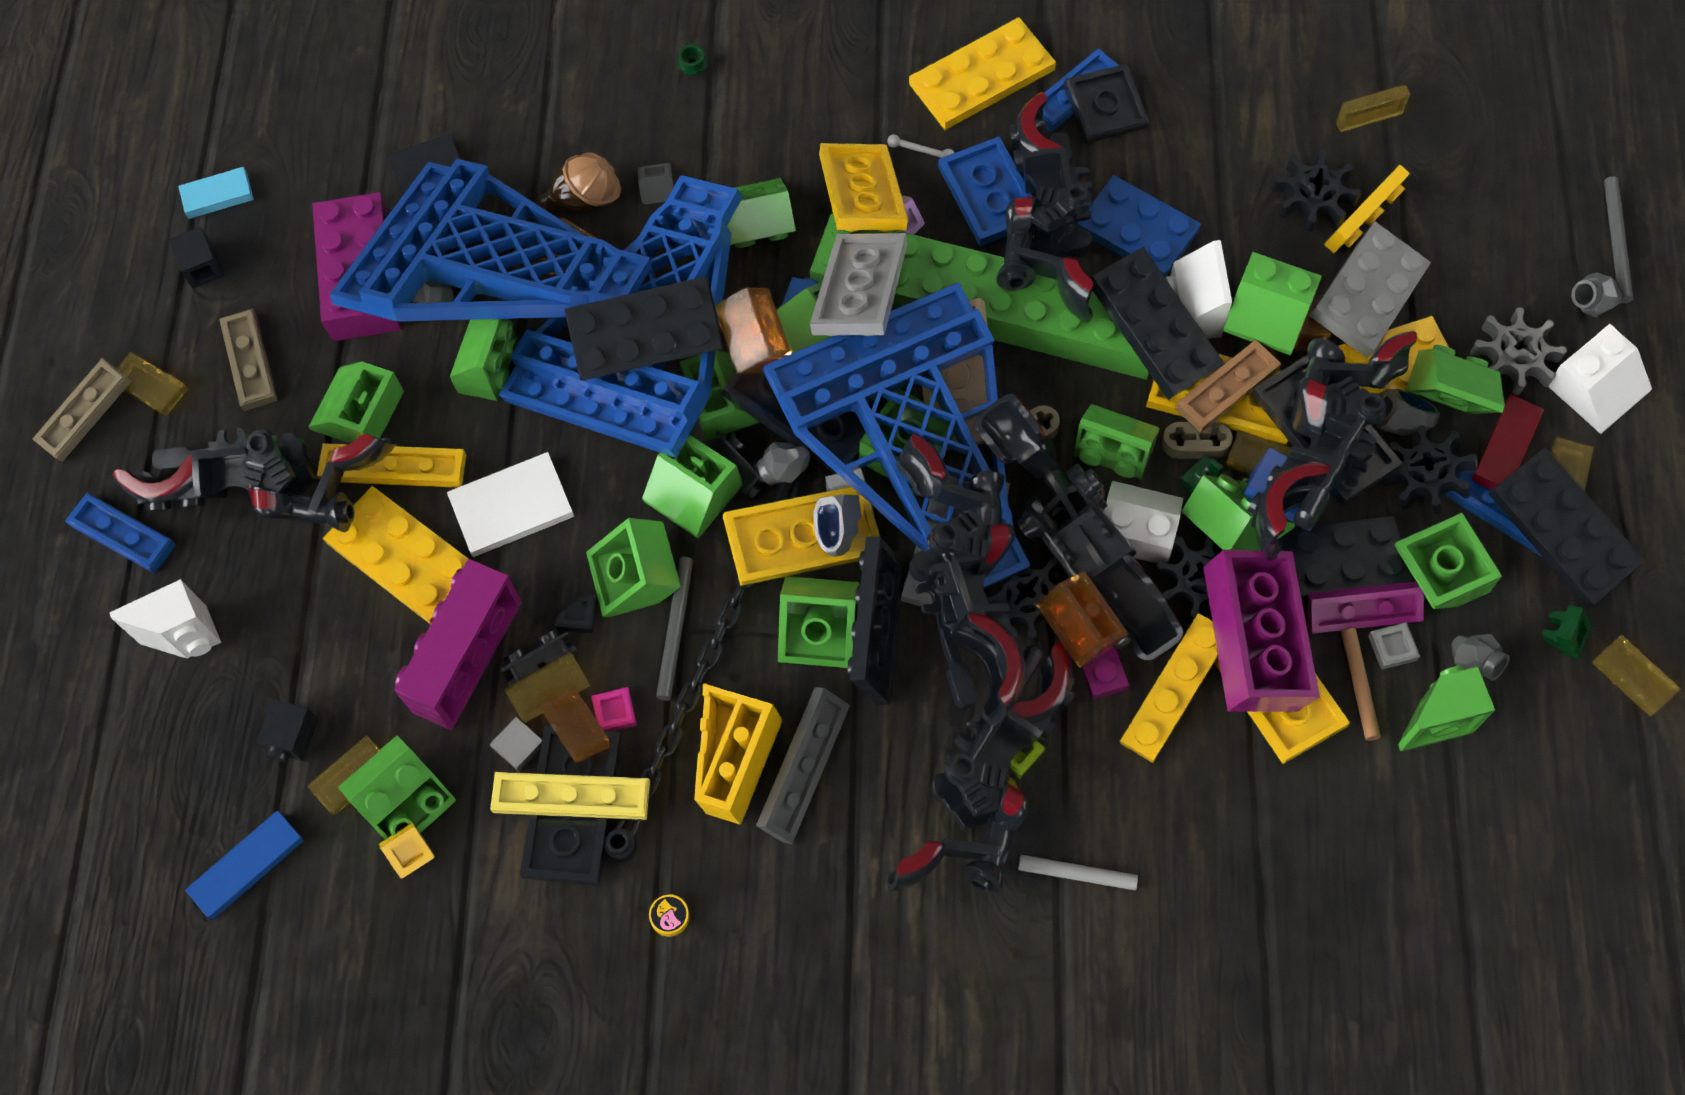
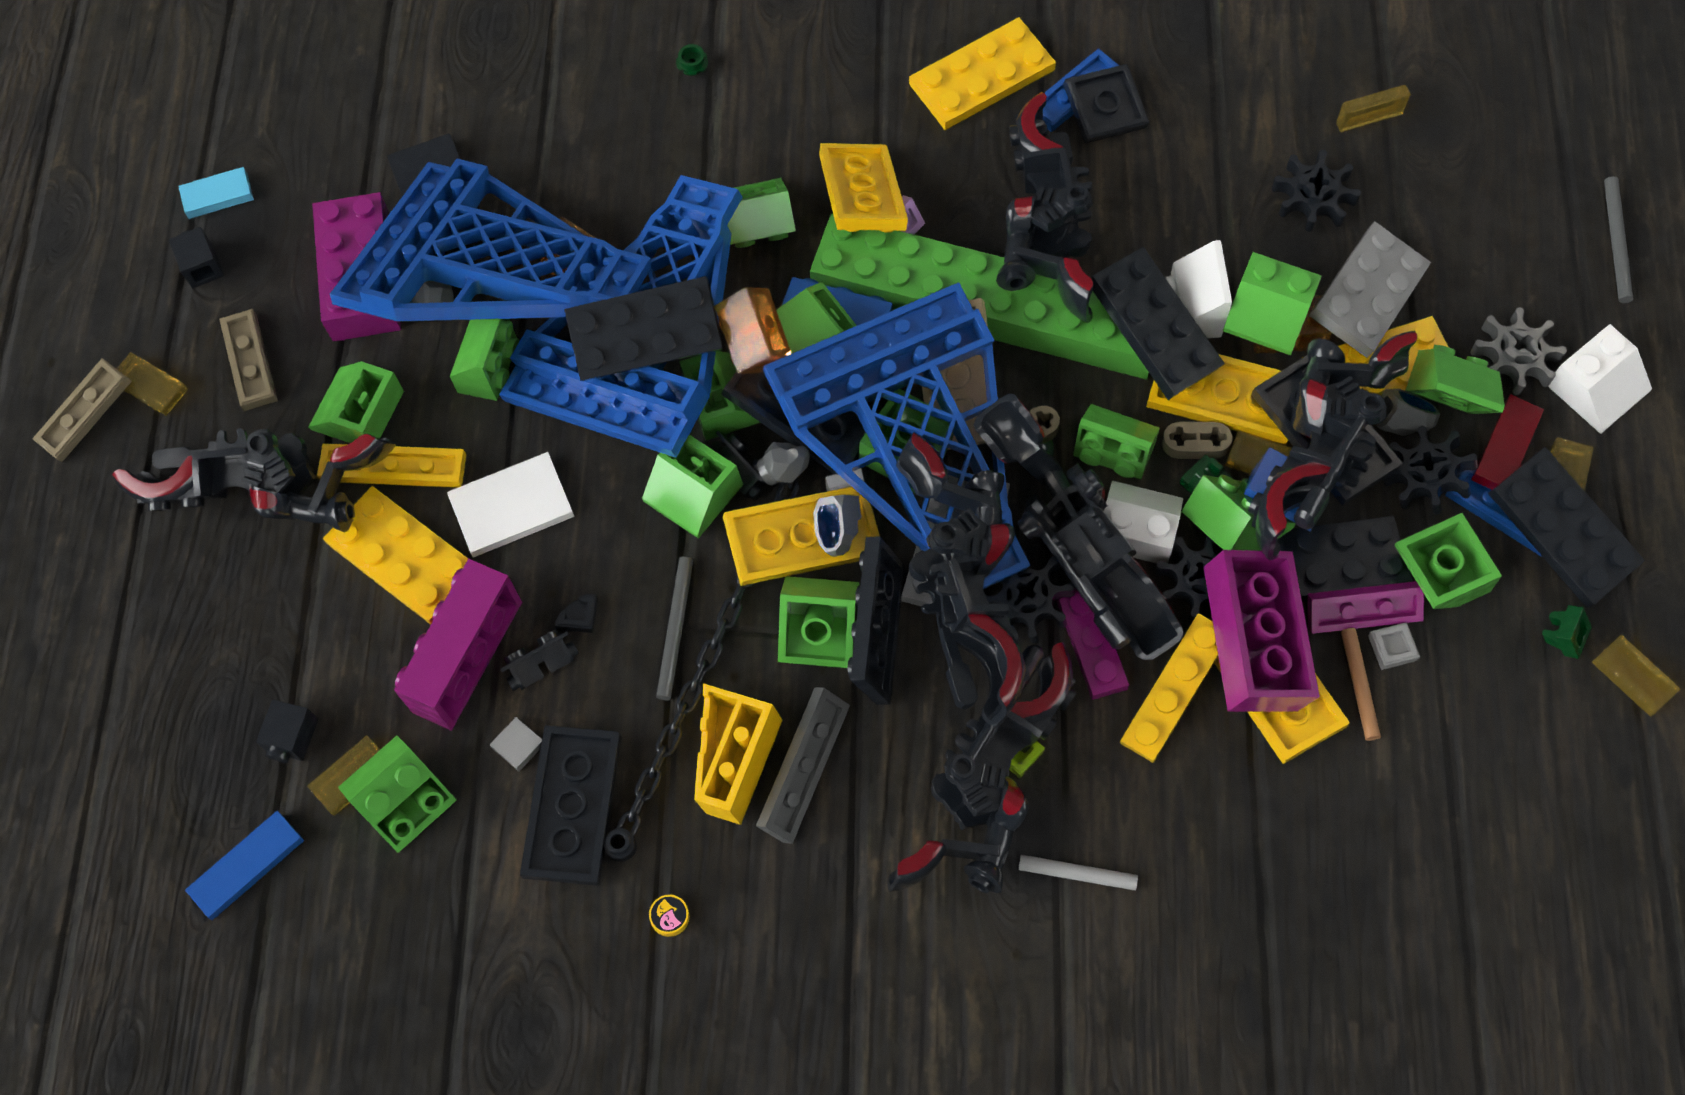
(120, 533): blue tile -> none
(169, 621): white slope -> none
(406, 850): yellow tile -> none
(545, 684): clear yellow tile -> none
(570, 795): light yellow tile -> none
(575, 725): clear orange tile -> none
(582, 184): medium nougat piece -> none
(614, 710): dark pink tile -> none
(633, 567): bright green slope -> none
(655, 183): dark grey slope -> none
(859, 284): light grey plate -> none
(894, 141): light grey hinge -> none
(983, 185): blue plate -> none
(1081, 619): clear orange brick -> none
(1131, 219): blue plate -> none
(1228, 386): medium nougat plate -> none
(1369, 210): yellow plate -> none
(1450, 709): bright green slope -> none
(1480, 652): dark grey rock -> none
(1596, 294): dark grey rock -> none

